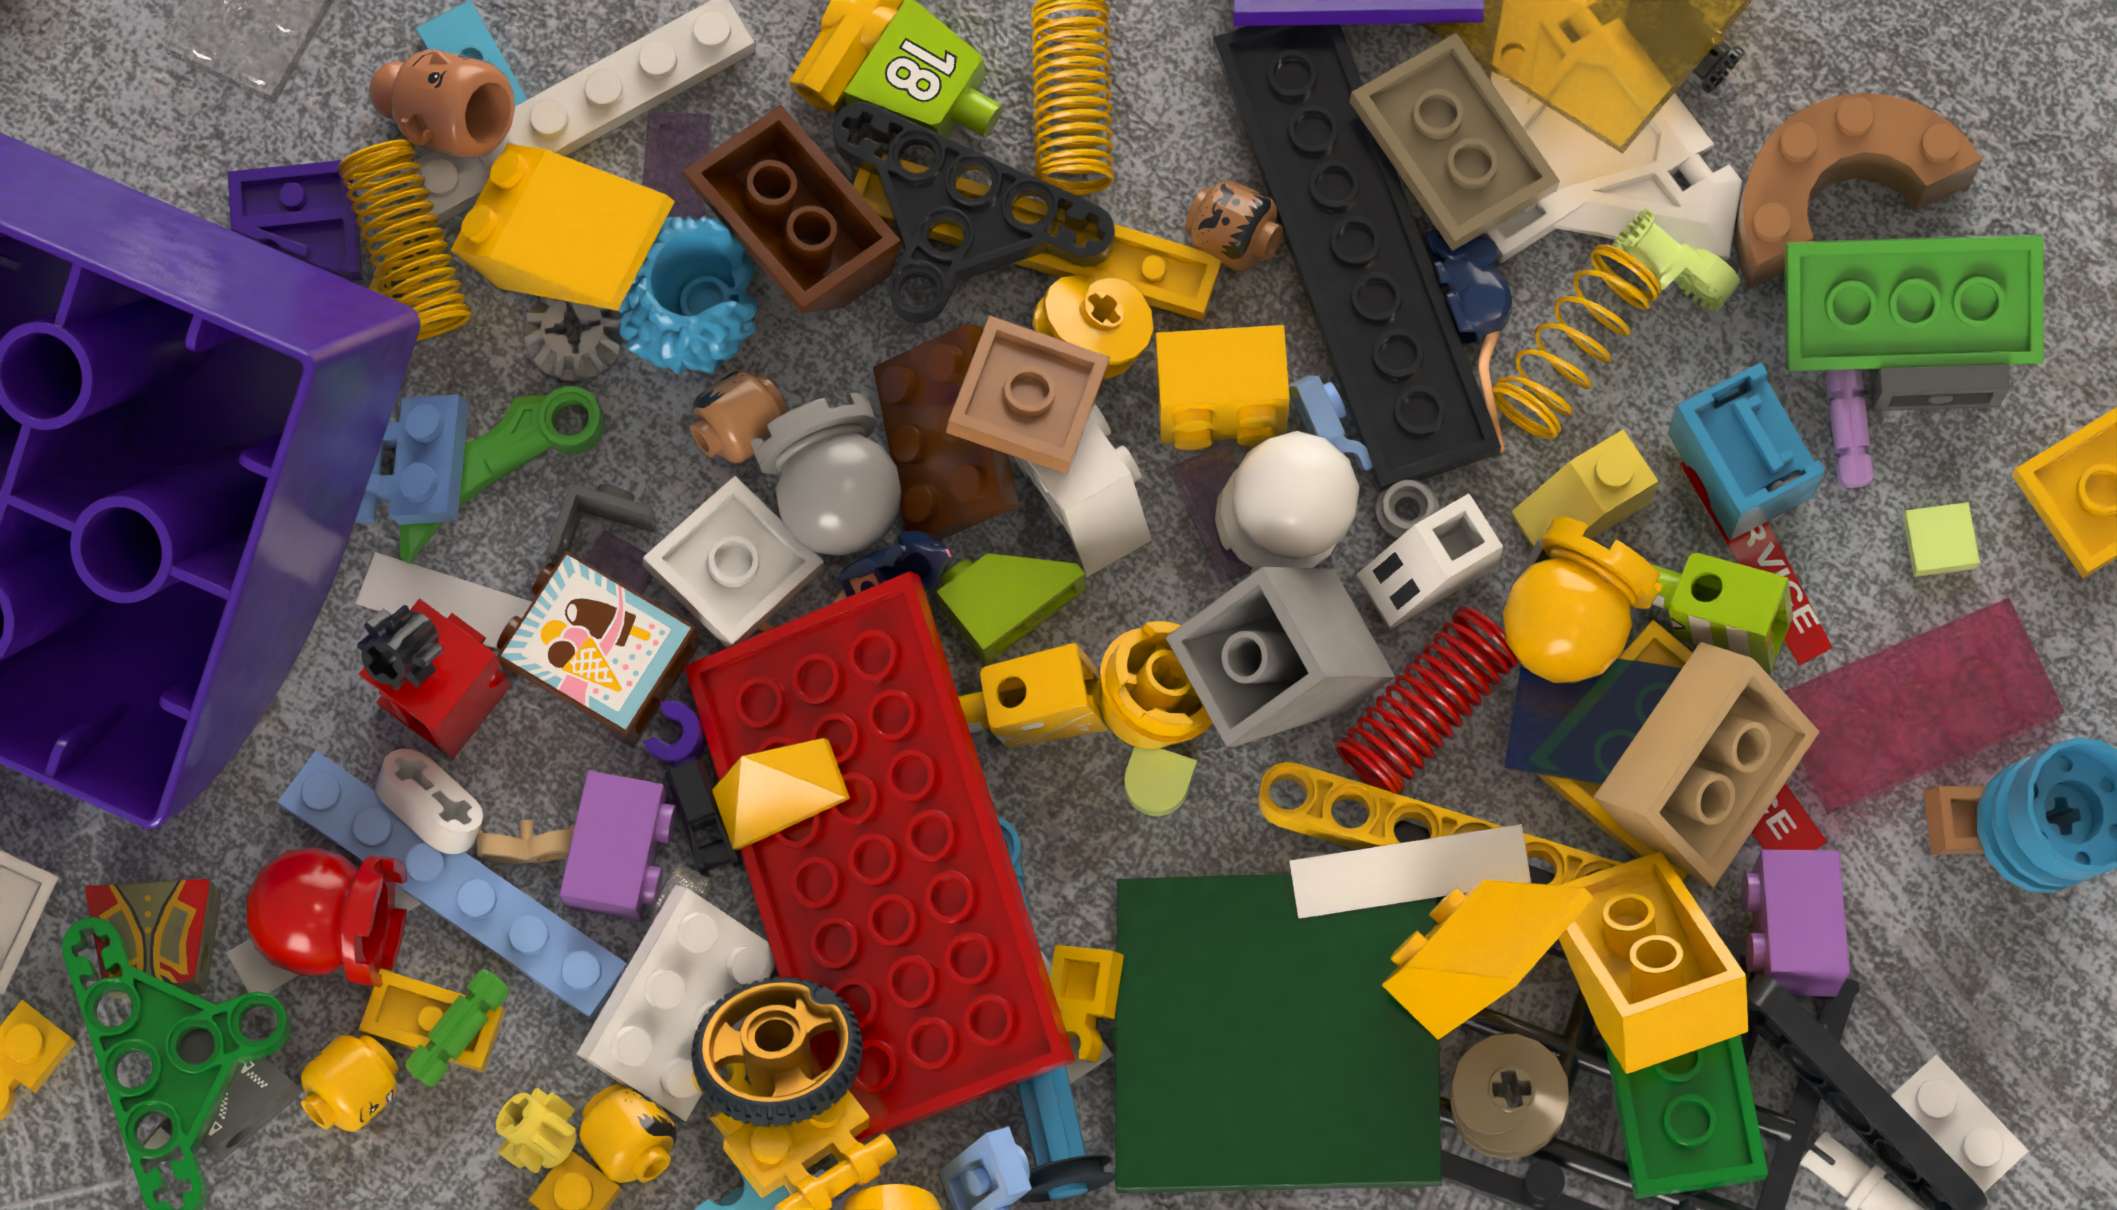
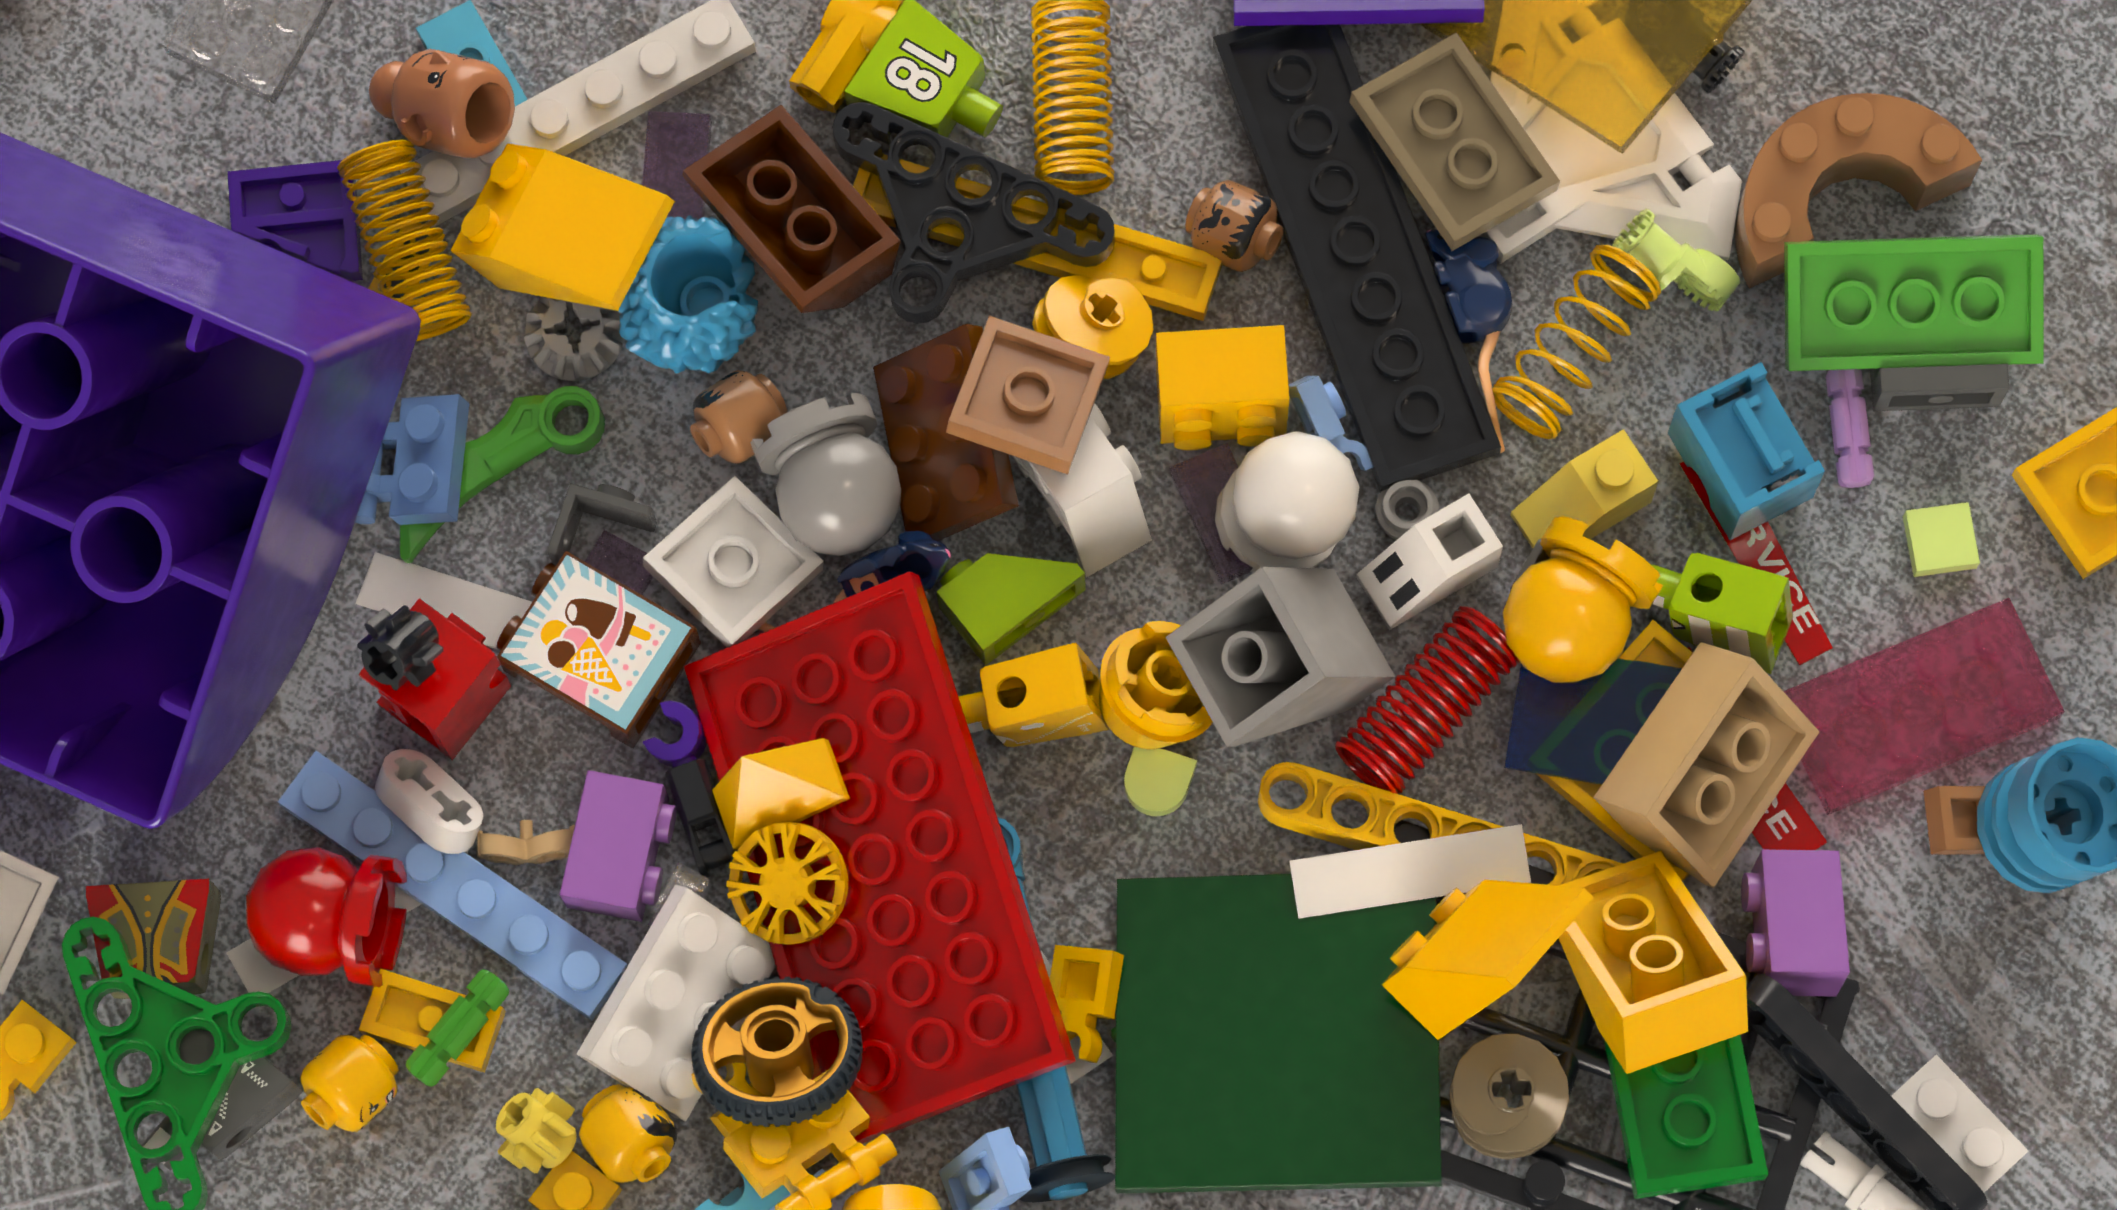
(787, 883): none -> yellow wheel

